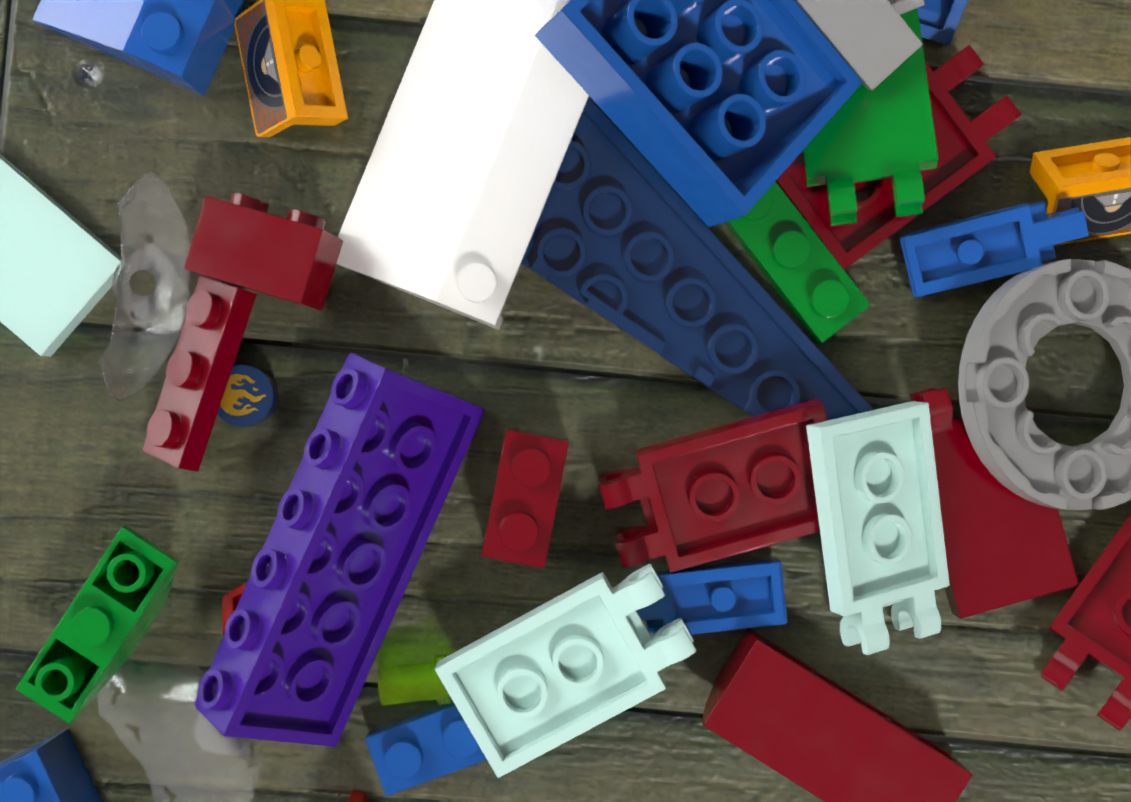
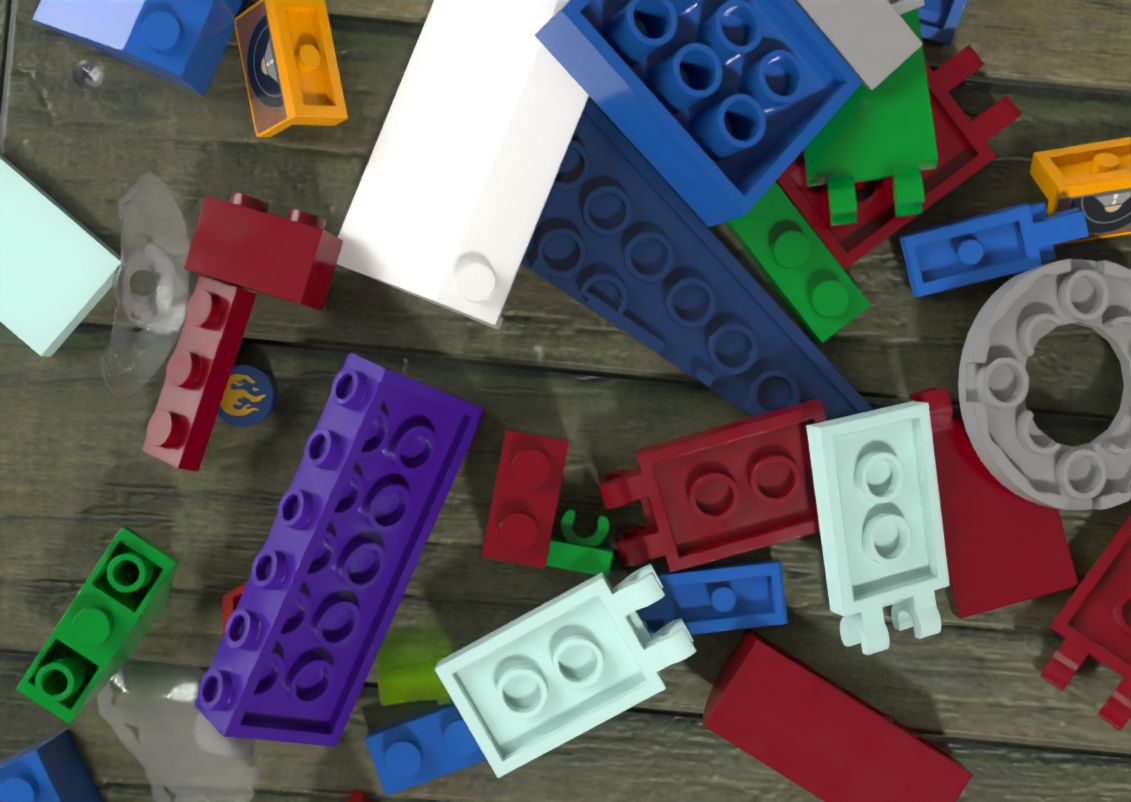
(579, 551): none -> green tile

